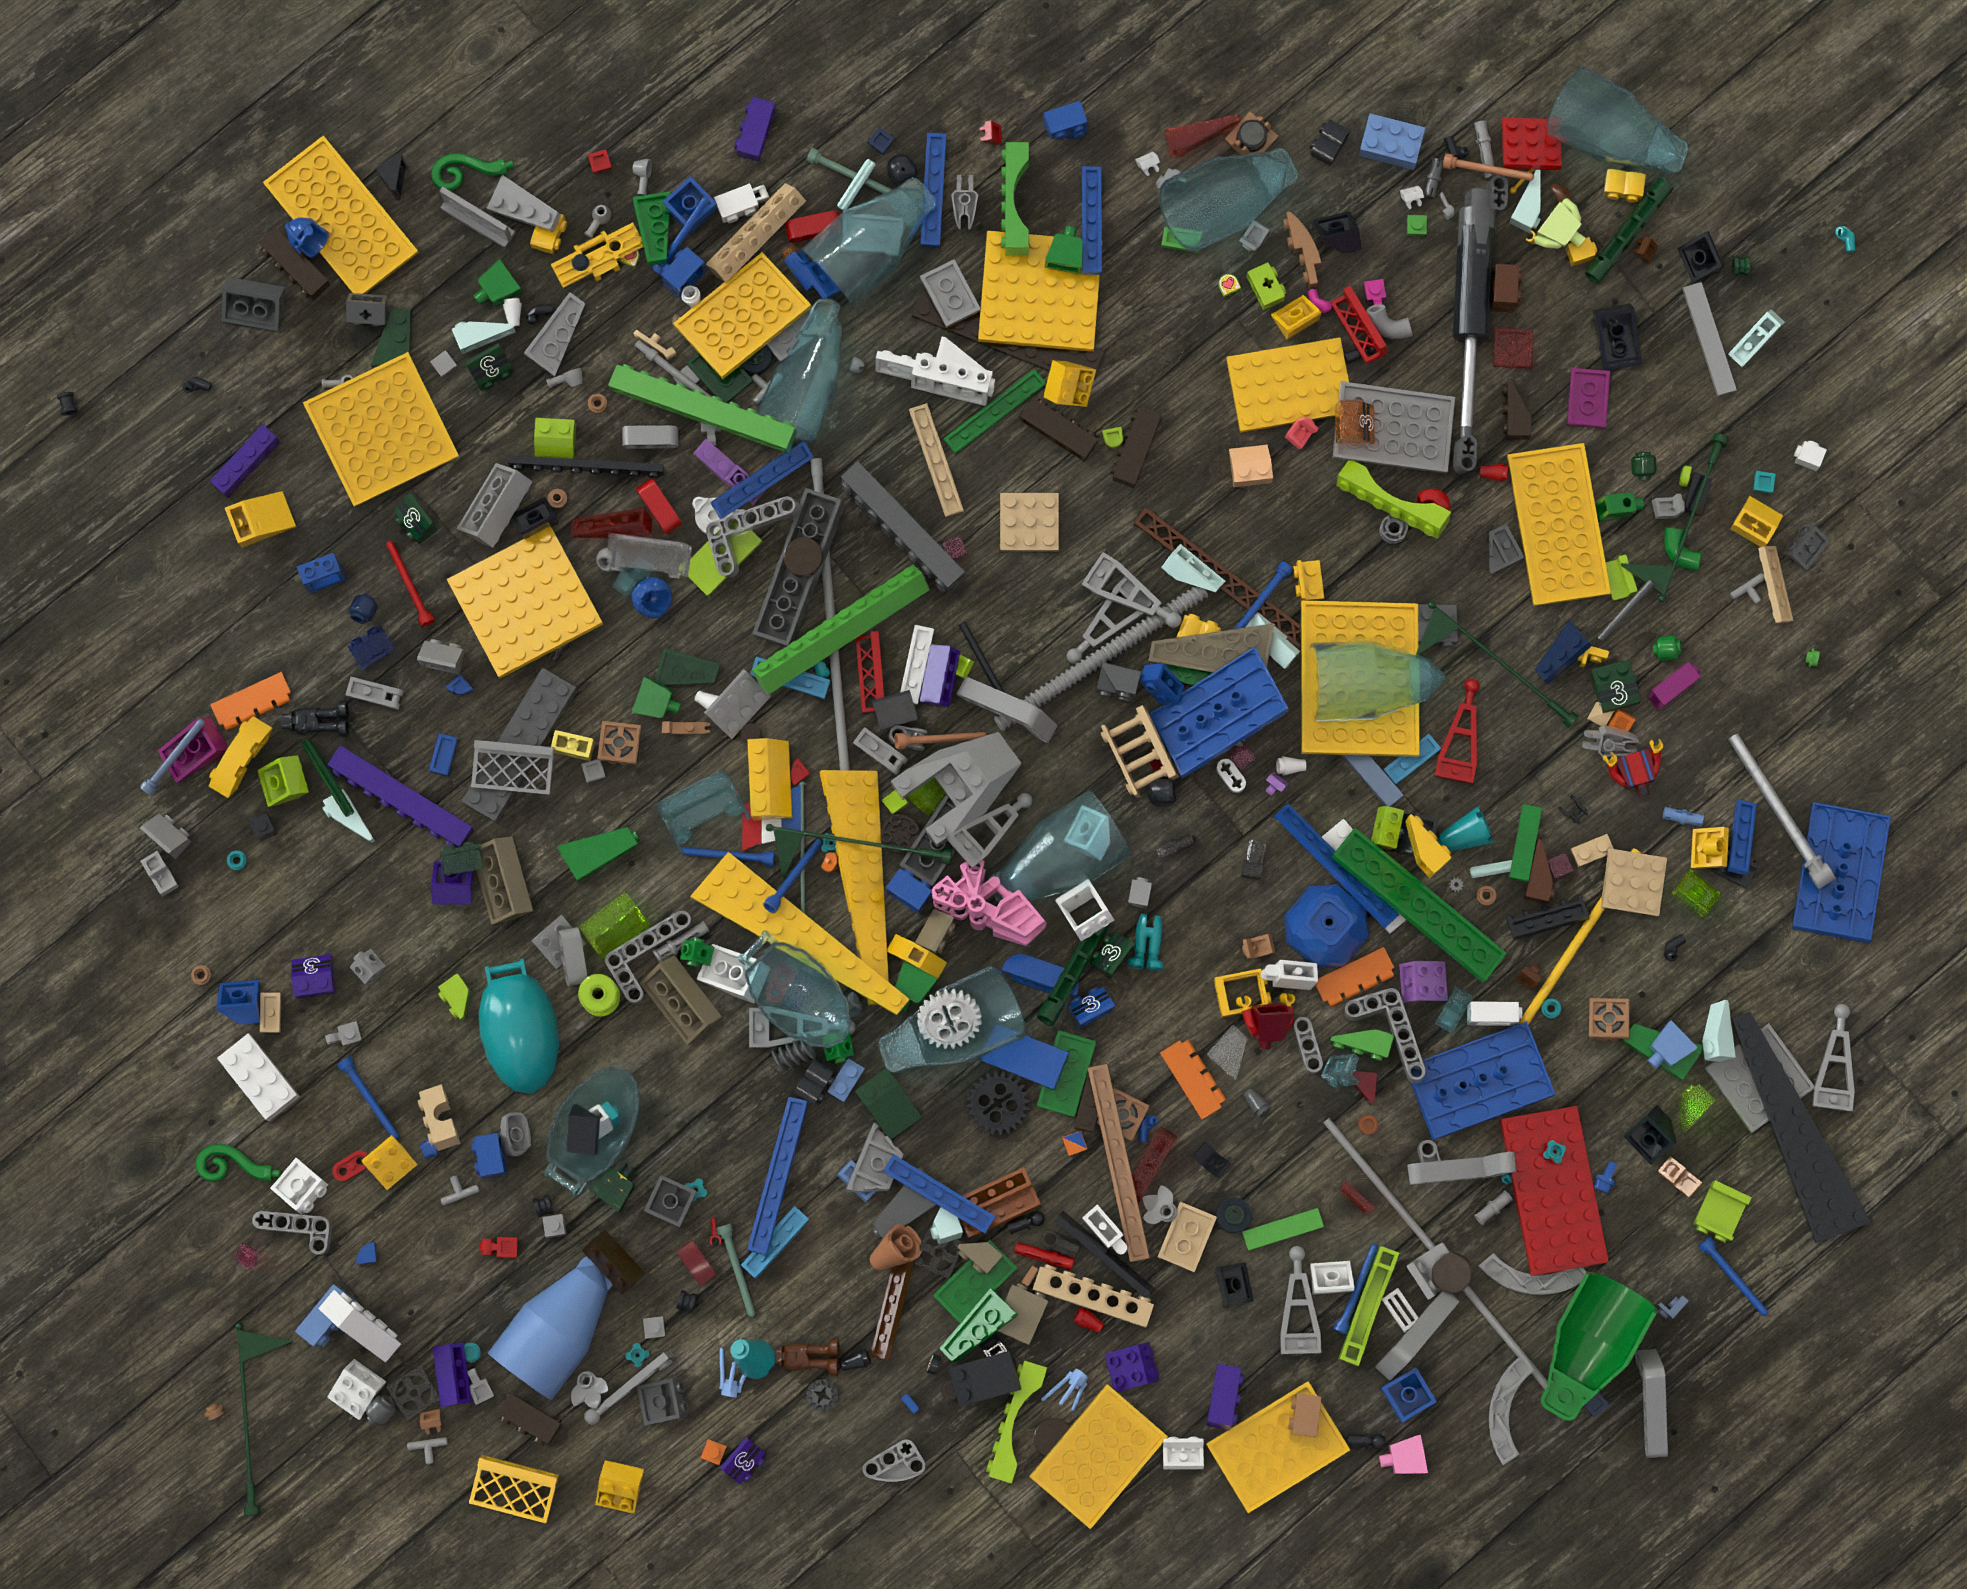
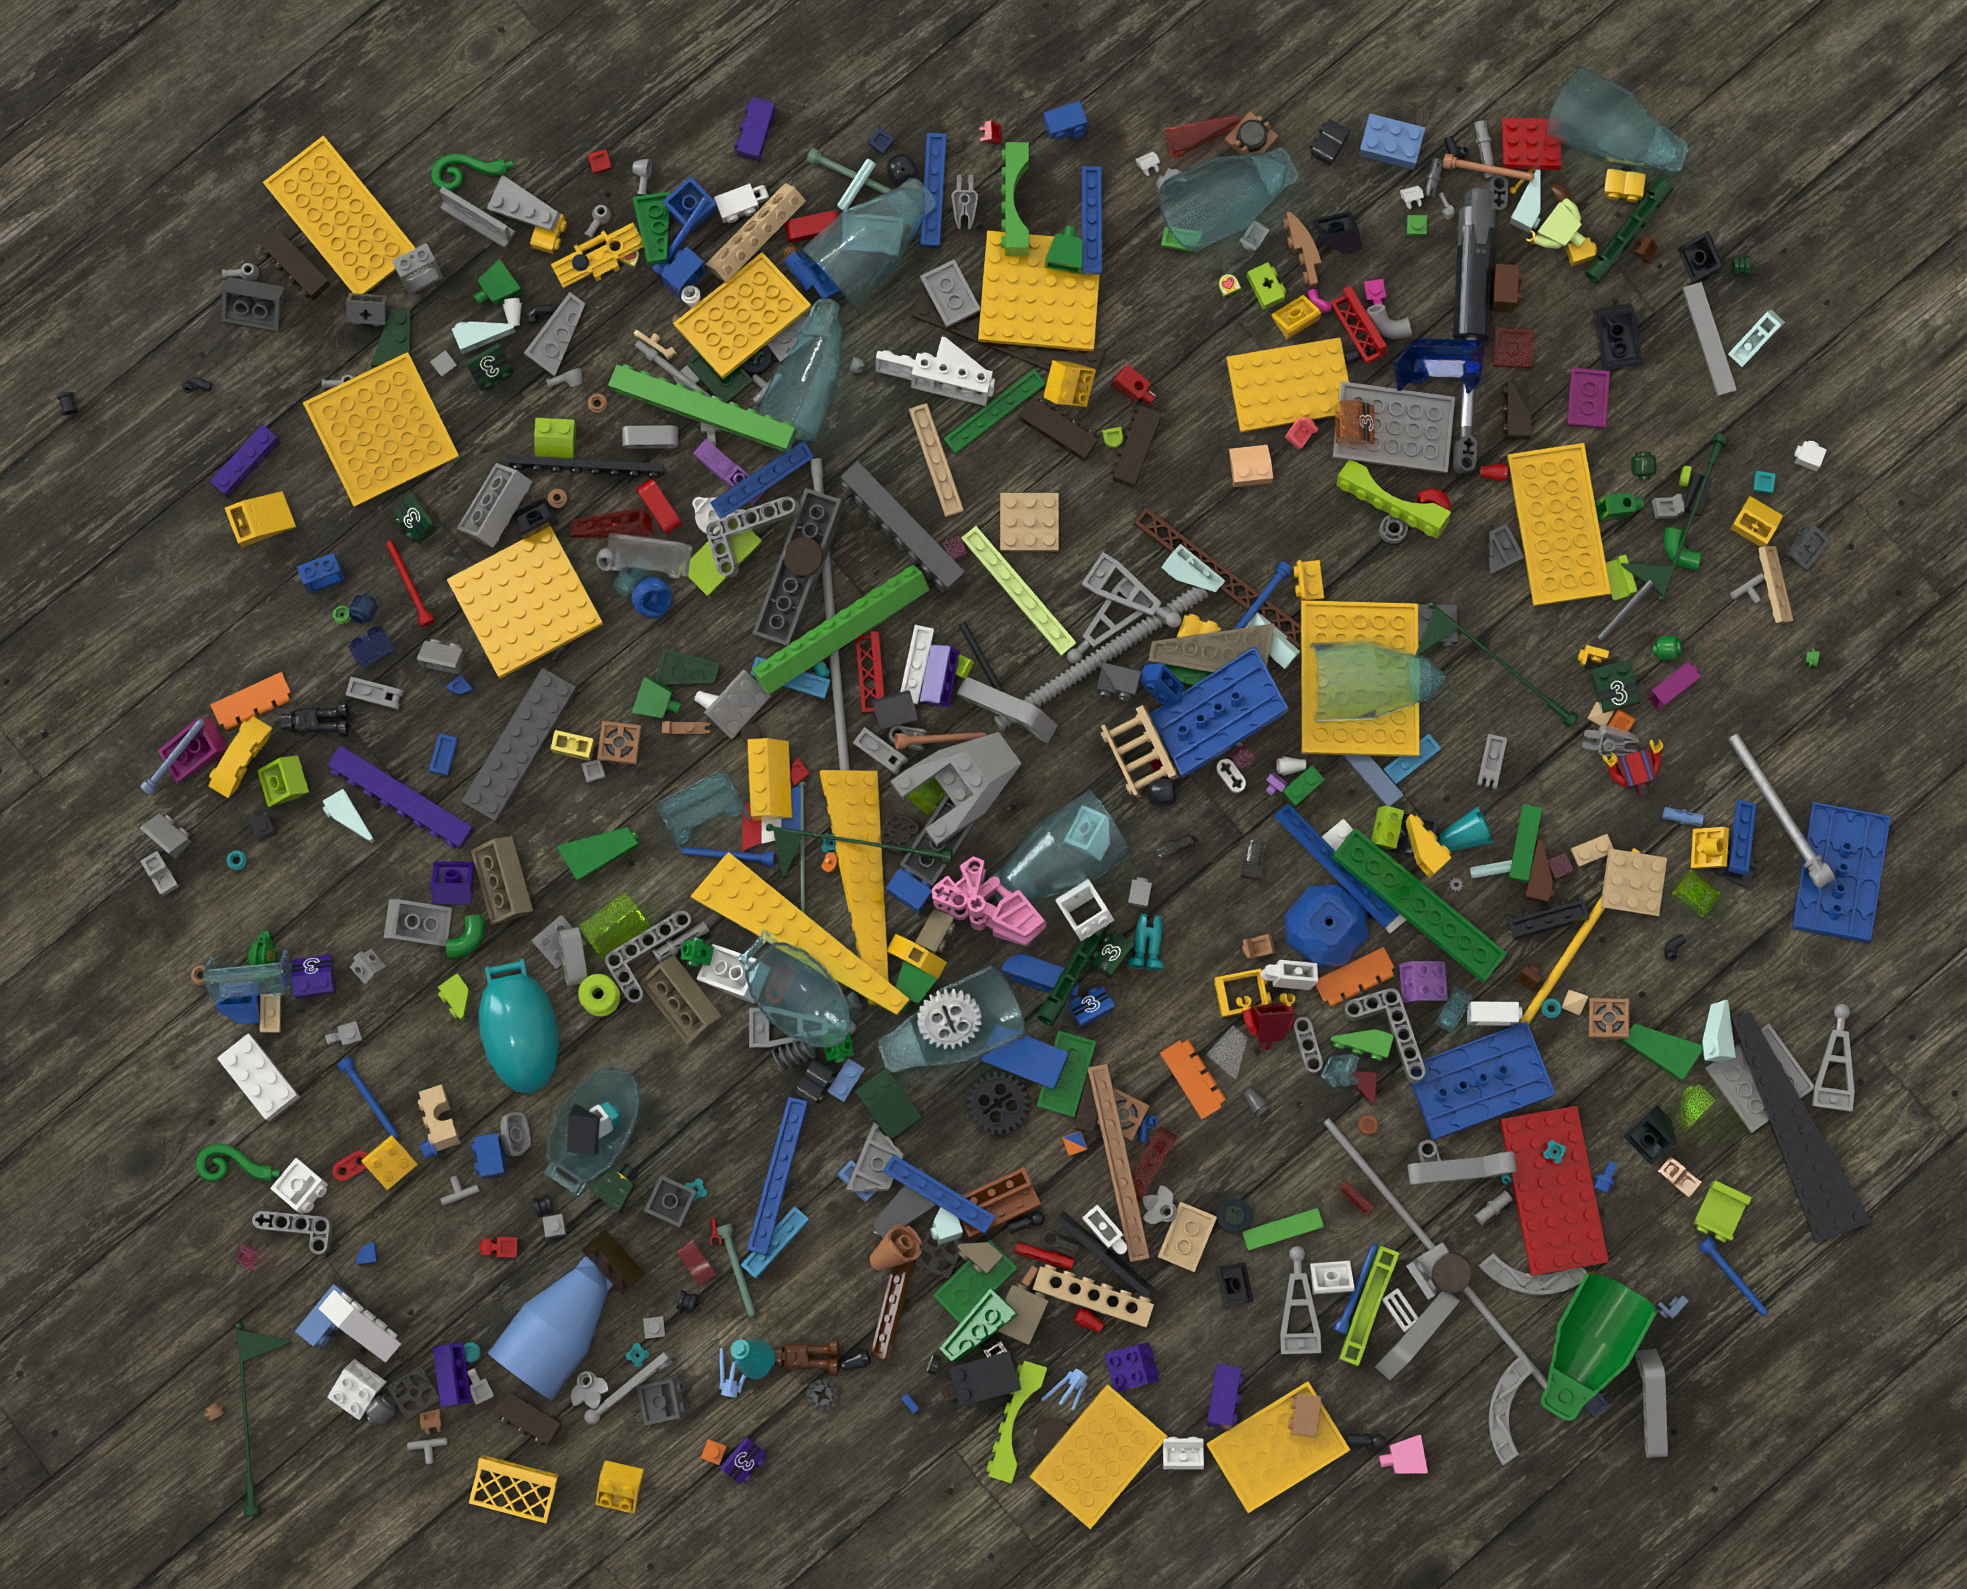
(247, 980): none -> clear light blue windscreen
(251, 276): none -> light grey bar
(262, 950): none -> green hat
(306, 236): blue helmet -> none
(327, 777): dark green axle -> none
(337, 614): none -> bright green plate
(393, 173): black slope -> none
(415, 263): none -> light grey piece
(417, 922): none -> light grey slope
(461, 859): clear green bracket -> none
(469, 940): none -> green cylinder
(515, 750): light grey fence -> none
(772, 903): blue piece -> none
(894, 802): lime slope -> none
(900, 1469): light grey beam -> none
(969, 847): light grey plate -> none
(1018, 591): none -> yellowish green plate
(1125, 384): none -> red torso
(1210, 1159): black bracket -> none
(1303, 786): none -> green brick
(1408, 1395): blue slope -> none
(1440, 359): none -> clear blue windscreen
(1456, 769): red plate -> none
(1486, 889): medium nougat plate -> none
(1492, 760): none -> light grey hinge
(1563, 652): dark blue wing -> none
(1570, 814): black piece -> none
(1574, 1002): none -> tan slope
(1670, 1046): medium blue torso -> none
(1846, 236): teal arm -> none

